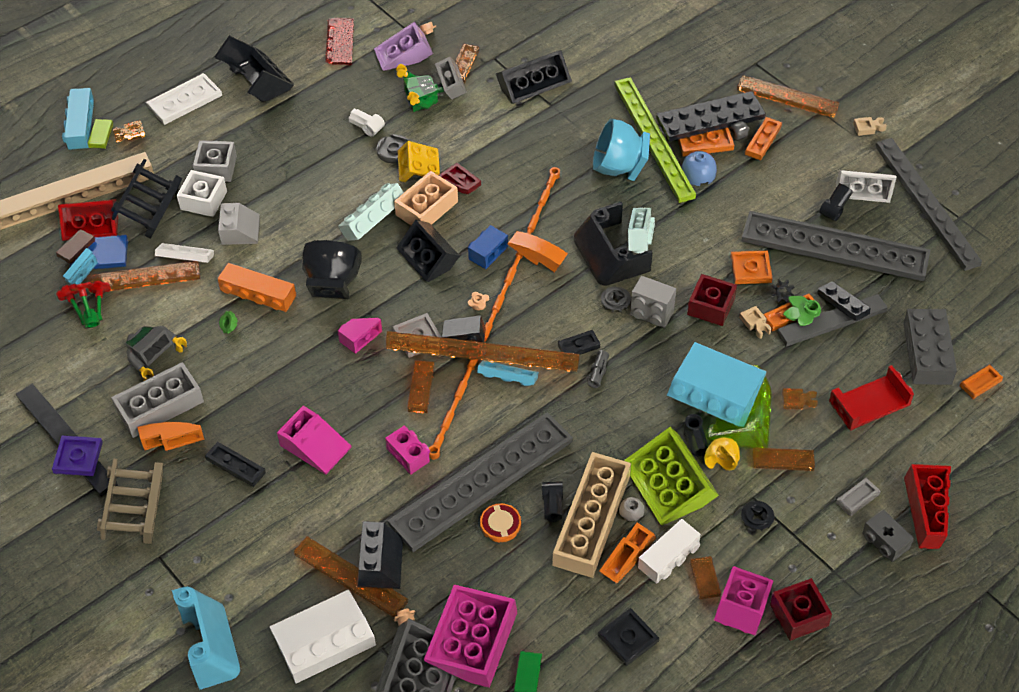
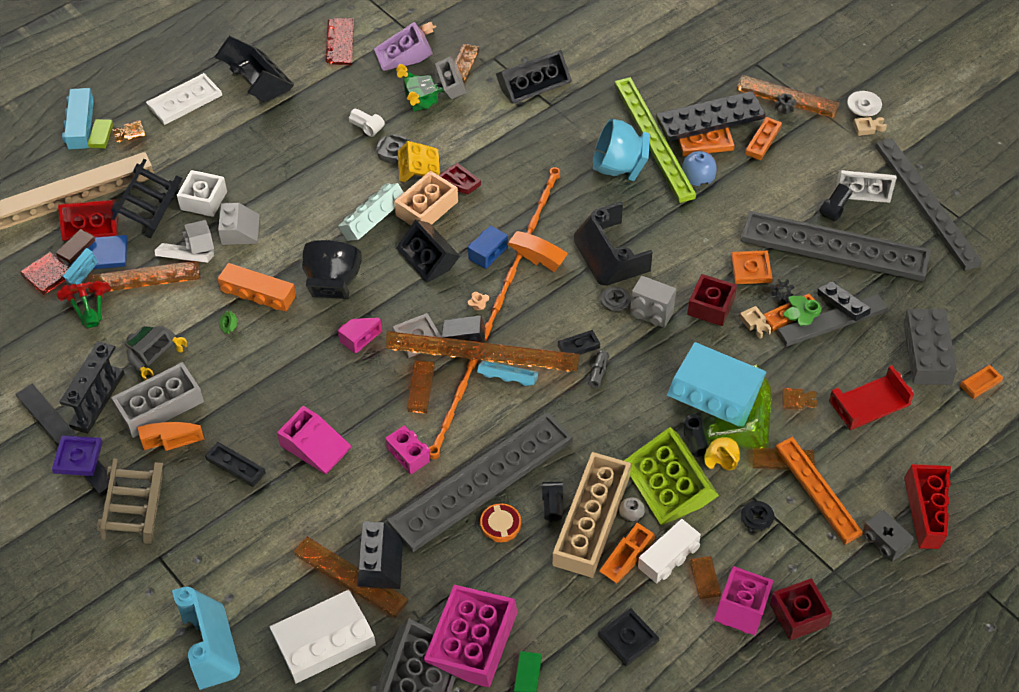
(45, 273): none -> clear red tile
(92, 387): none -> black fence
(198, 237): none -> light grey brick
(216, 158): light grey brick -> none
(403, 615): light nougat plate -> none
(640, 230): light aqua brick -> none
(739, 130): dark grey piece -> none
(785, 103): none -> dark grey gear
(819, 490): none -> orange tile
(858, 497): light grey tile -> none
(864, 103): none -> white dish

